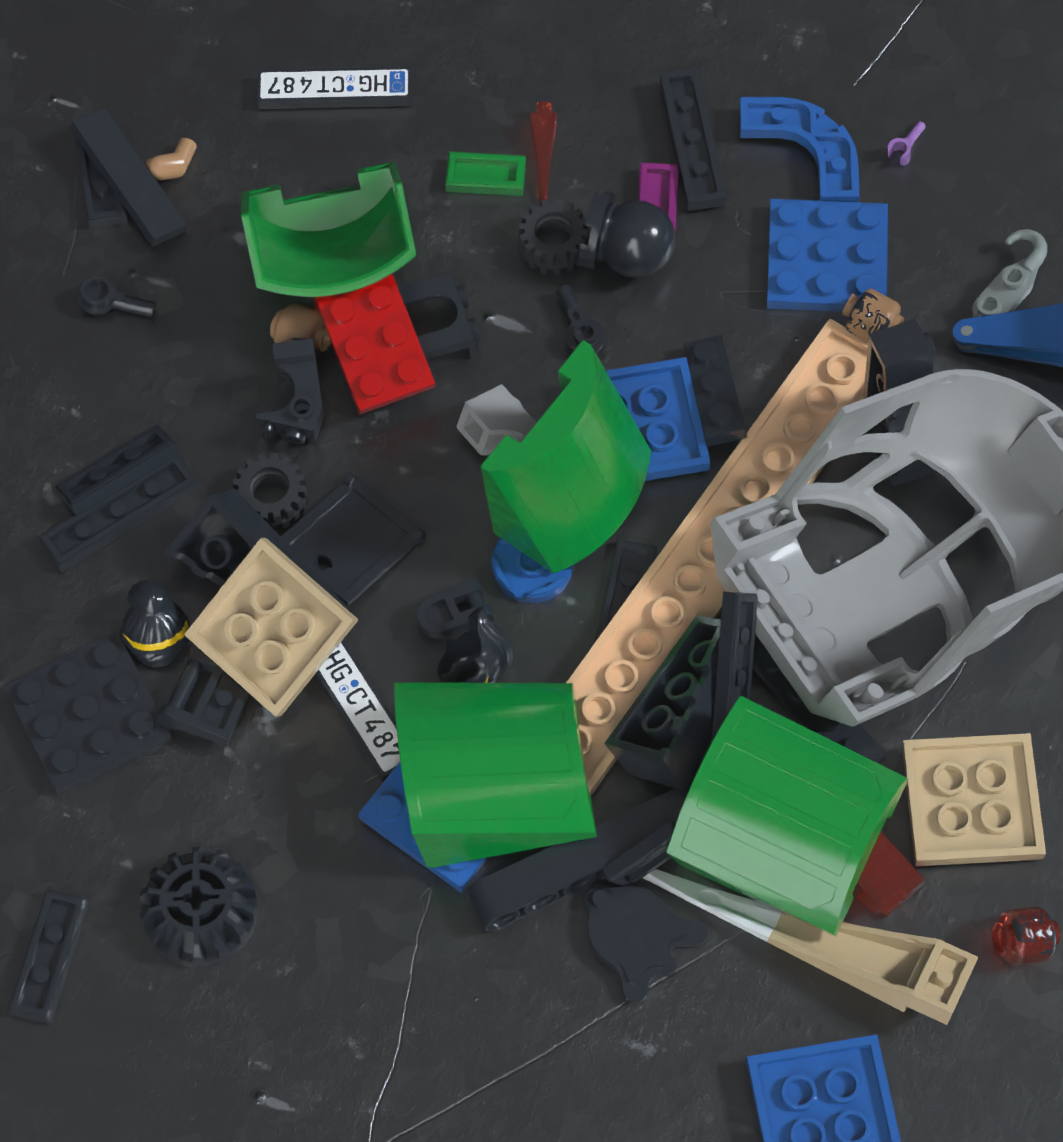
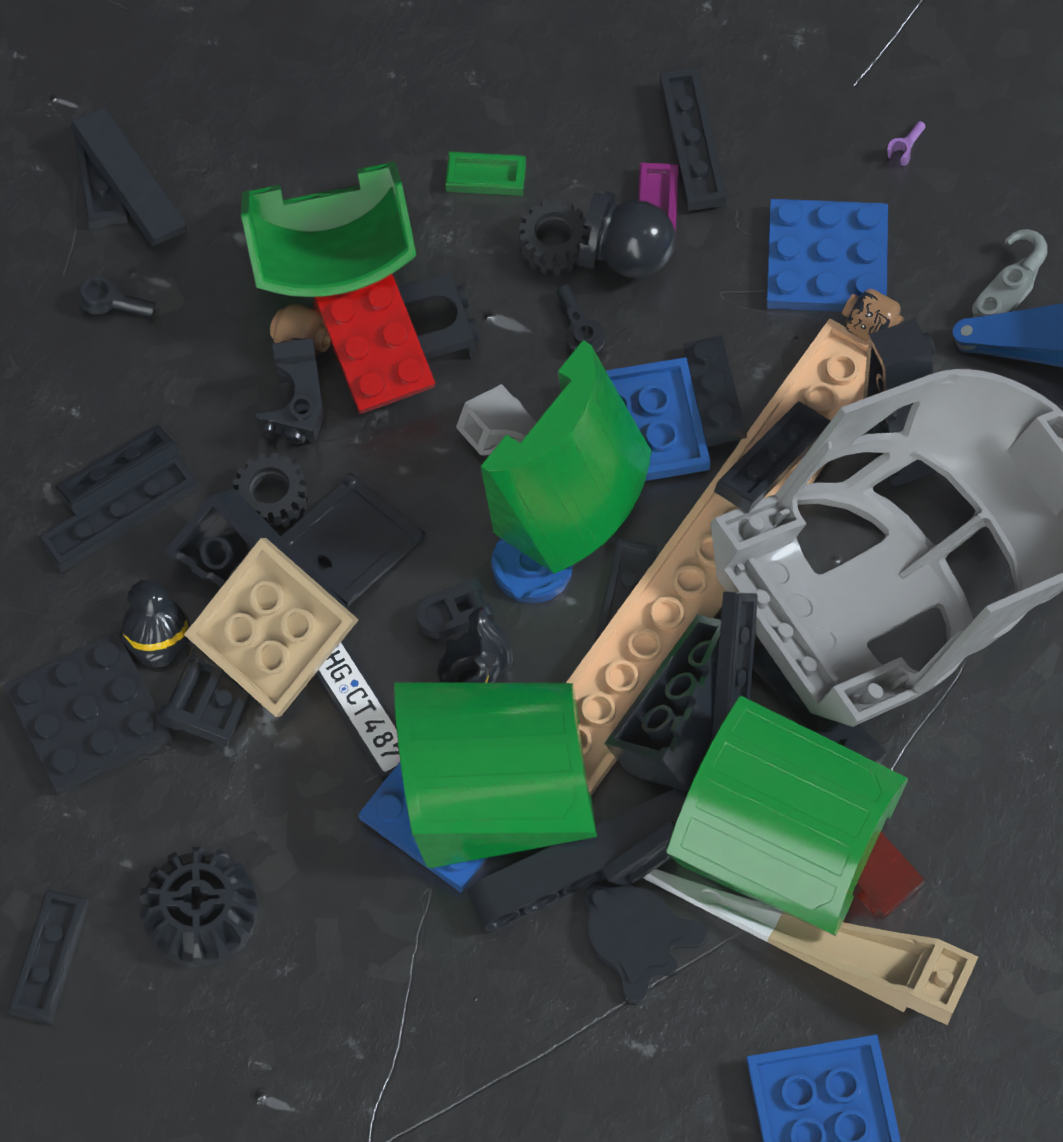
(173, 164): medium nougat arm -> none
(334, 87): tile -> none
(544, 133): clear red piece -> none
(771, 457): none -> black tile
(811, 128): blue plate -> none
(973, 800): tan plate -> none
(1025, 936): clear red head -> none

